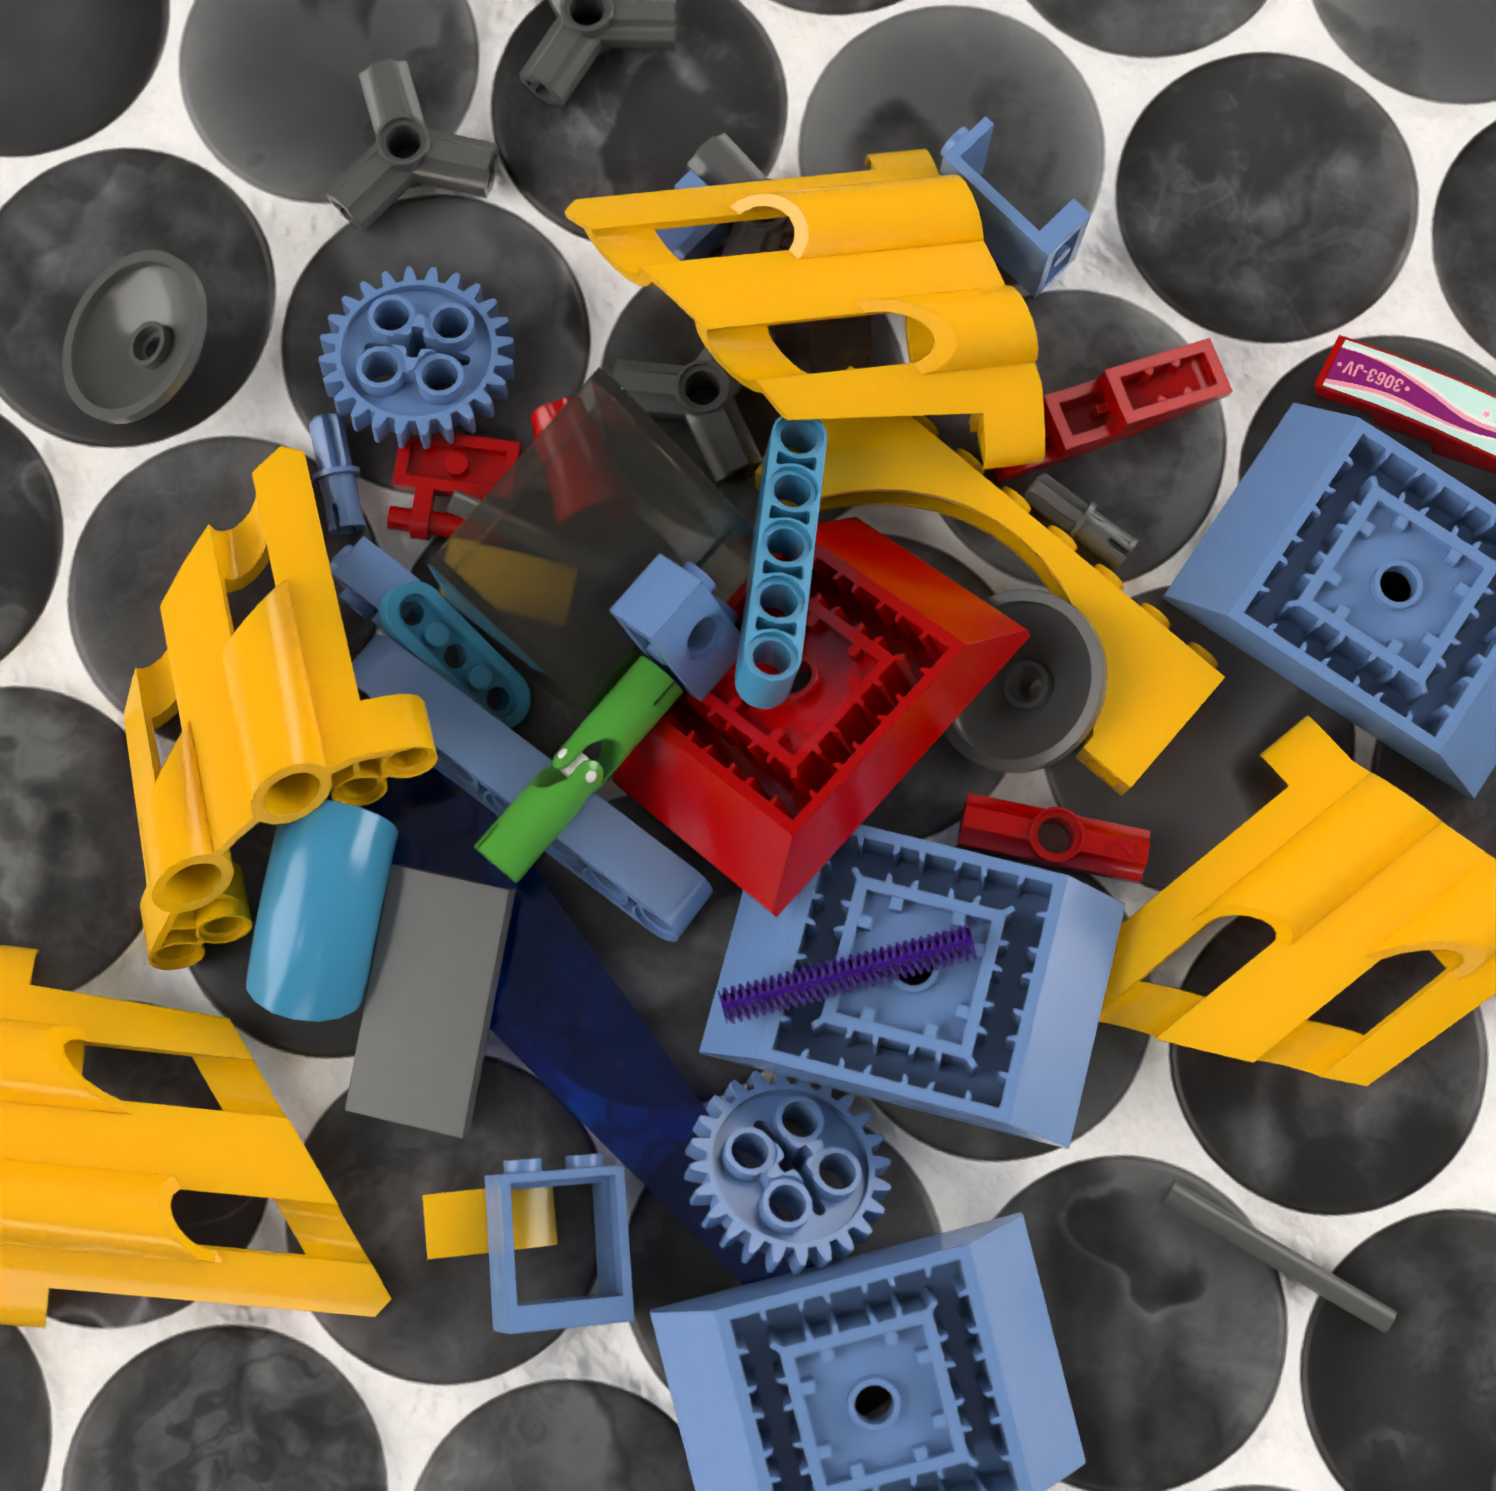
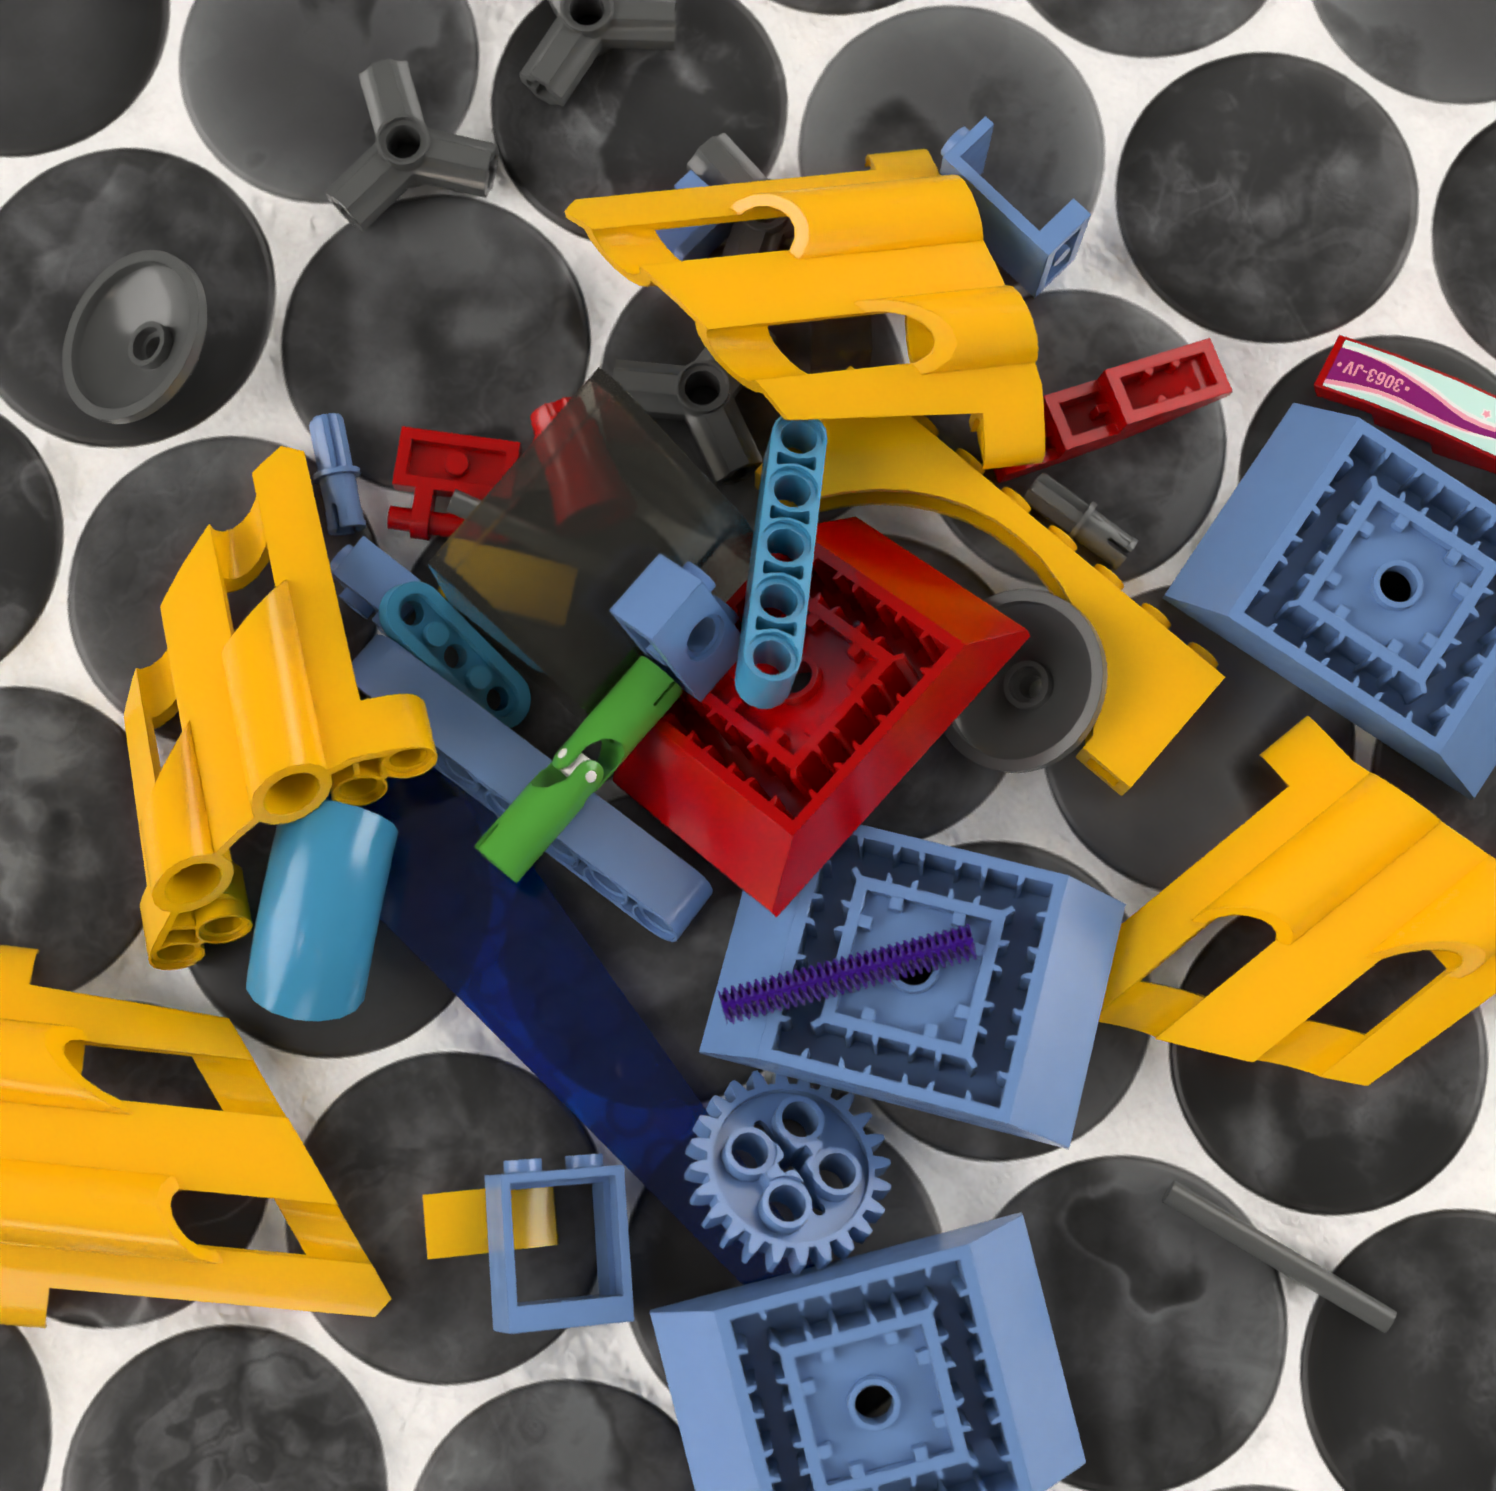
(417, 357): medium blue gear -> none
(430, 1000): dark grey tile -> none
(1092, 848): red piece -> none

